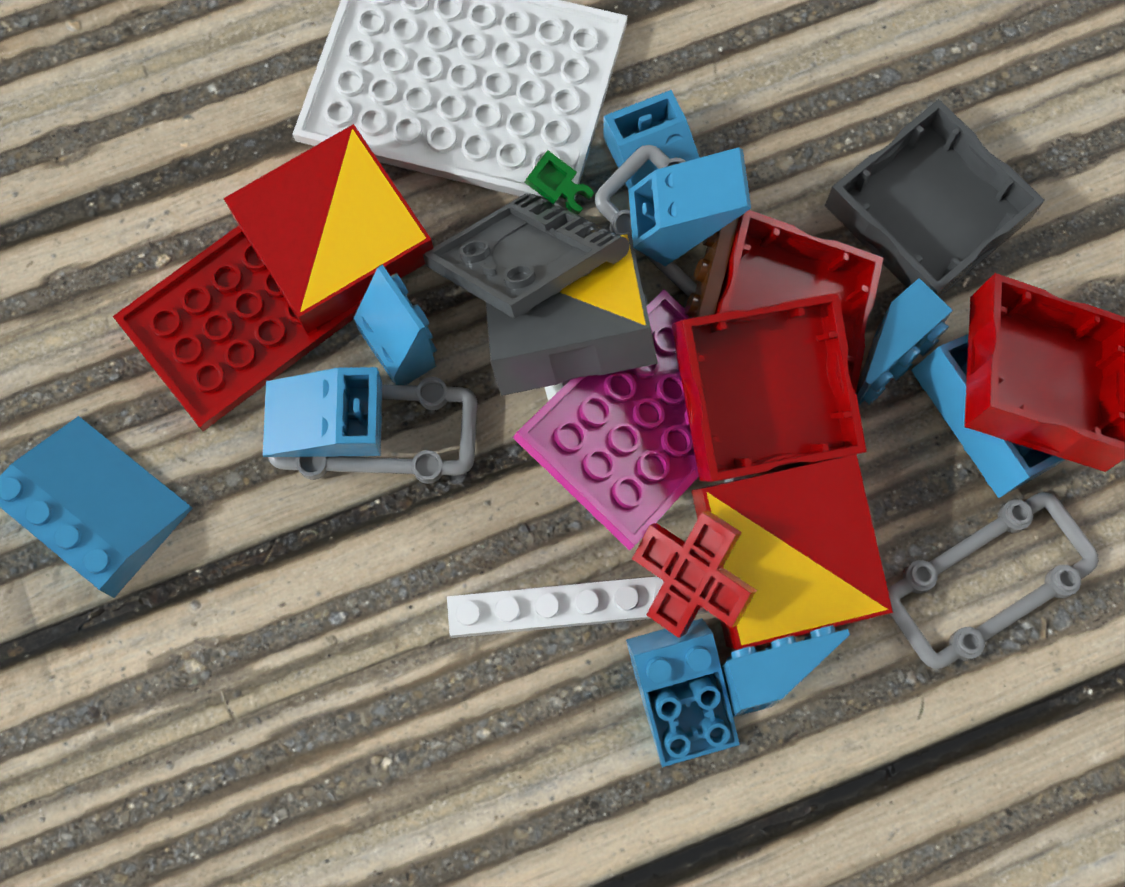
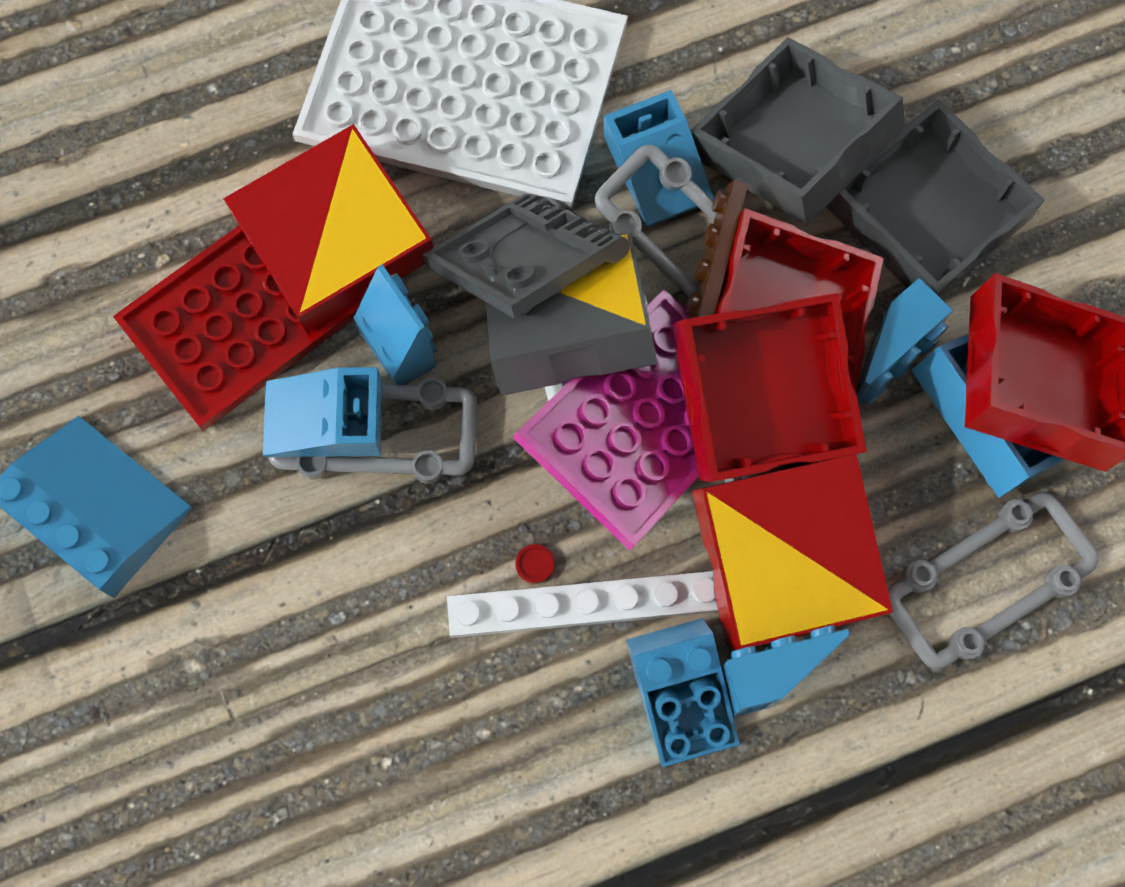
(534, 564): none -> red piece
(553, 180): green plate -> none
(687, 204): dark azure slope -> none
(694, 574): red plate -> none
(798, 130): none -> dark grey tile

